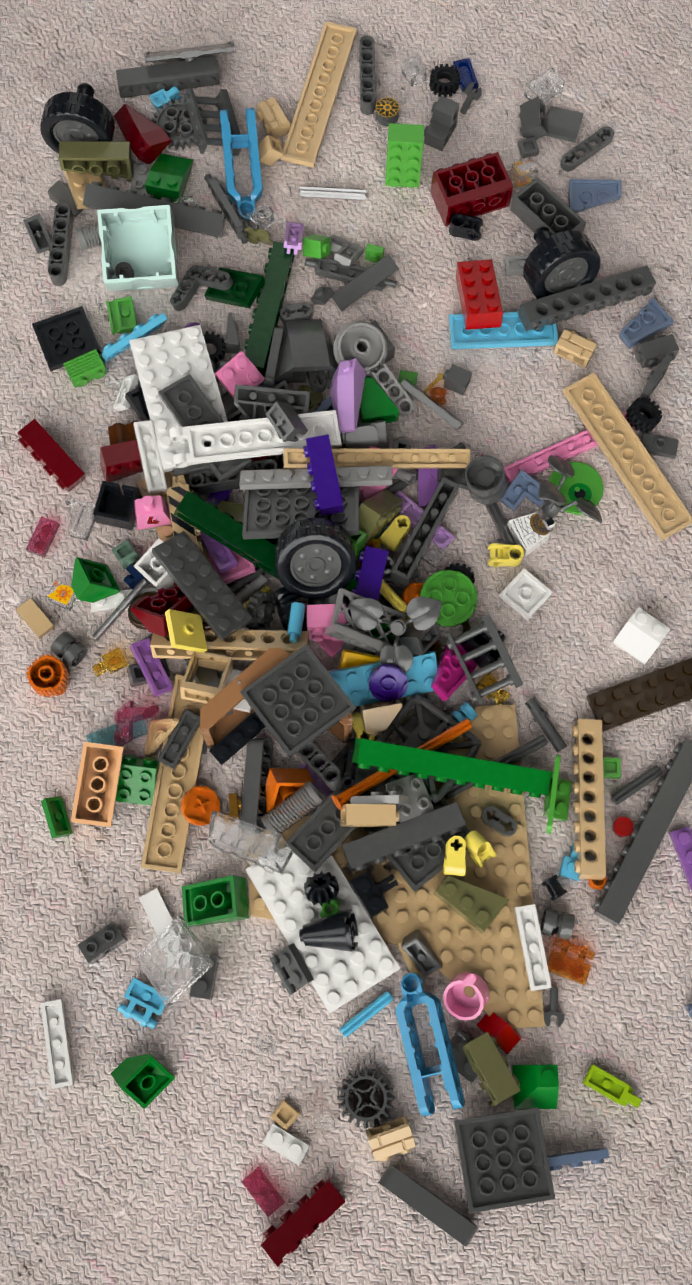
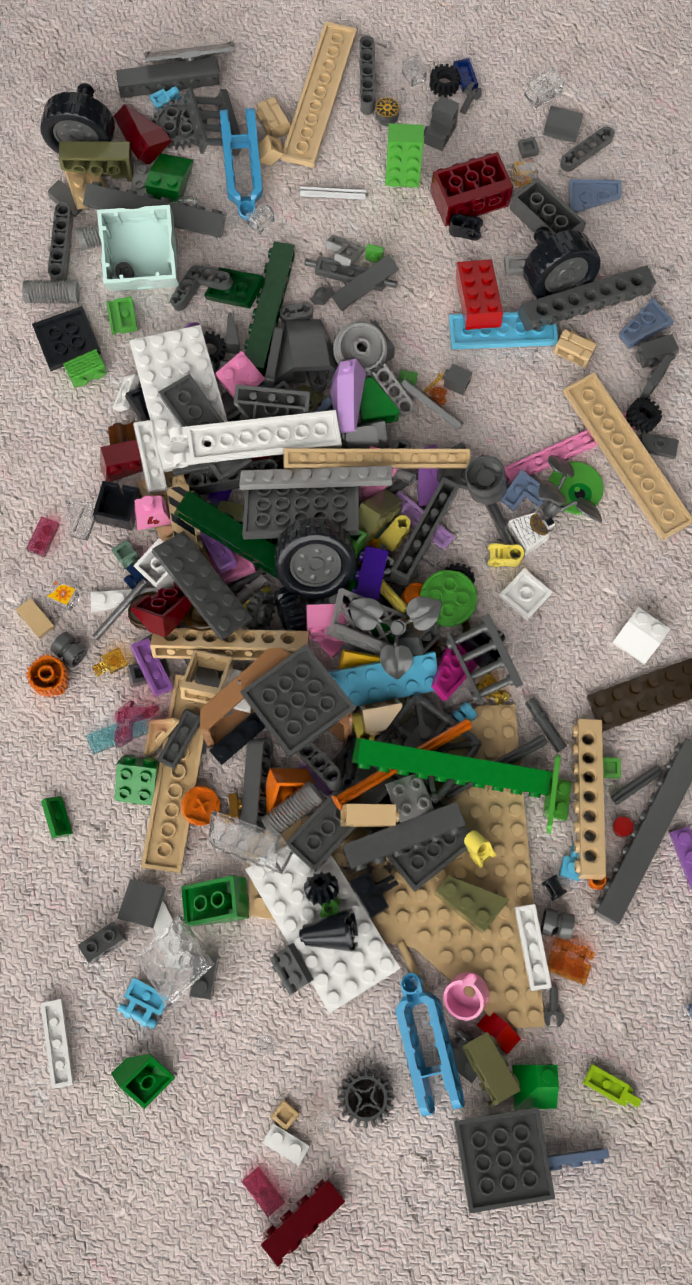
(37, 233): dark grey slope -> none
(50, 456): dark red wedge -> none
(72, 288): none -> light grey piece
(92, 581): green slope -> none
(97, 784): light nougat slope -> none
(141, 330): medium azure plate -> none
(141, 903): none -> dark grey slope
(186, 631): light yellow plate -> none
(226, 206): dark grey plate -> none
(255, 236): olive plate -> none
(286, 421): dark grey hinge -> none
(293, 237): lavender hinge -> none
(296, 621): medium azure cylinder -> none
(316, 246): bright green brick -> none
(324, 475): dark purple brick -> none
(366, 1014): medium azure axle -> none
(378, 798): light grey hinge -> none
(388, 682): dark purple tile -> none
(390, 1139): tan brick -> none
(420, 952): dark grey slope -> none
(428, 1205): dark grey beam -> none
(455, 860): light yellow piece -> none
(502, 817): dark grey beam -> none
(533, 119): dark grey brick -> none

